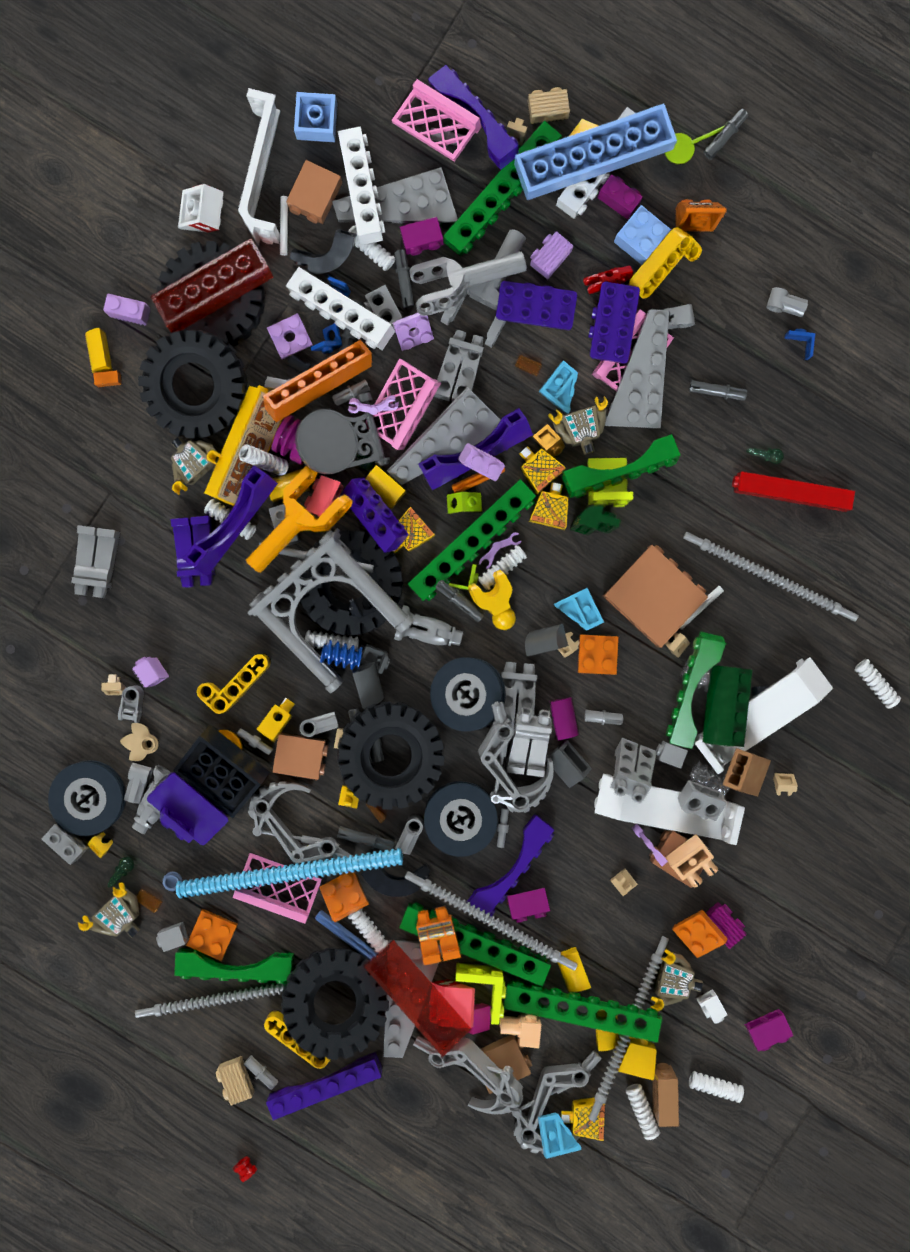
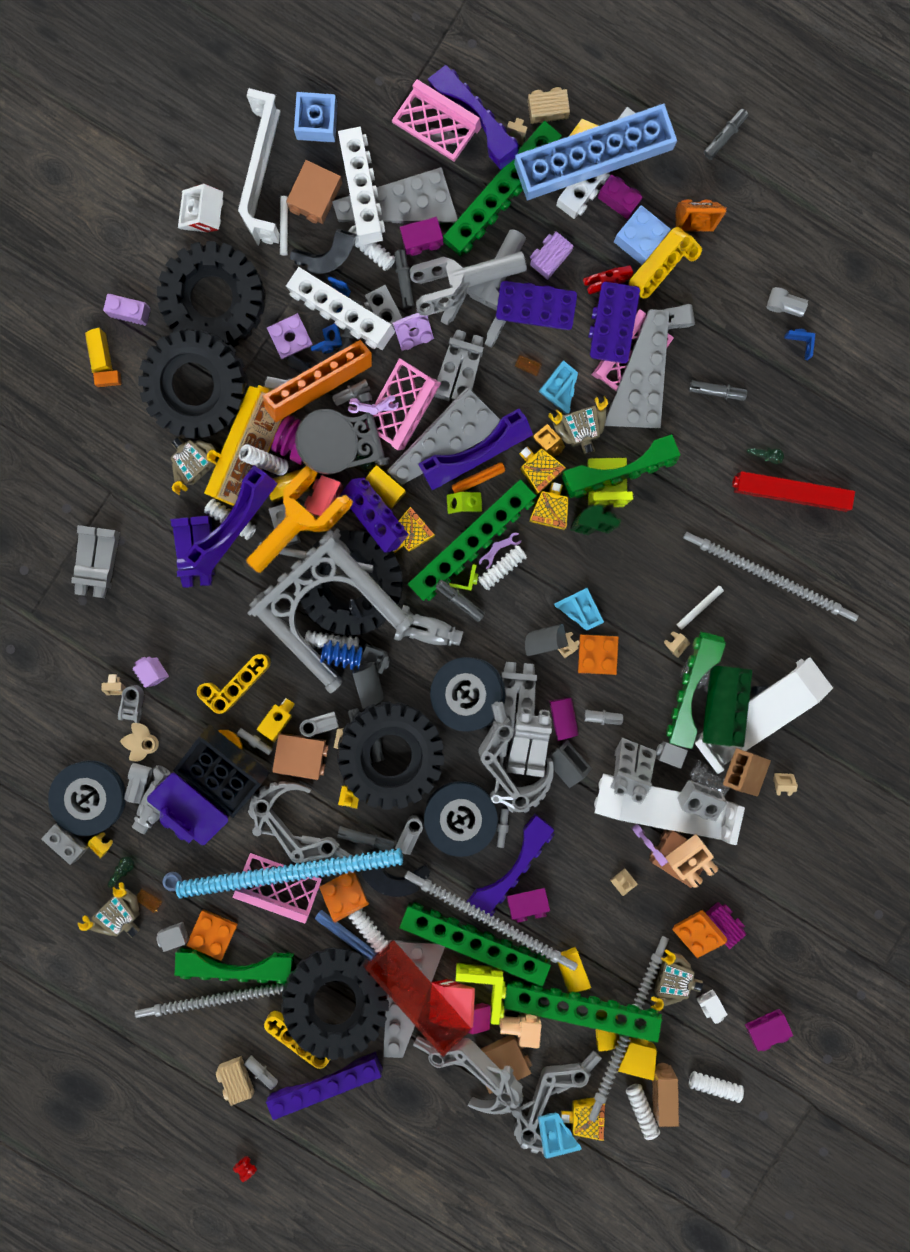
(212, 286): clear red arch -> none
(377, 813): clear orange piece -> none
(437, 929): orange hips -> none
(481, 462): lavender brick -> none
(496, 601): yellow piece -> none
(656, 596): nougat panel -> none
(685, 147): lime piece -> none
(877, 684): white piece -> none

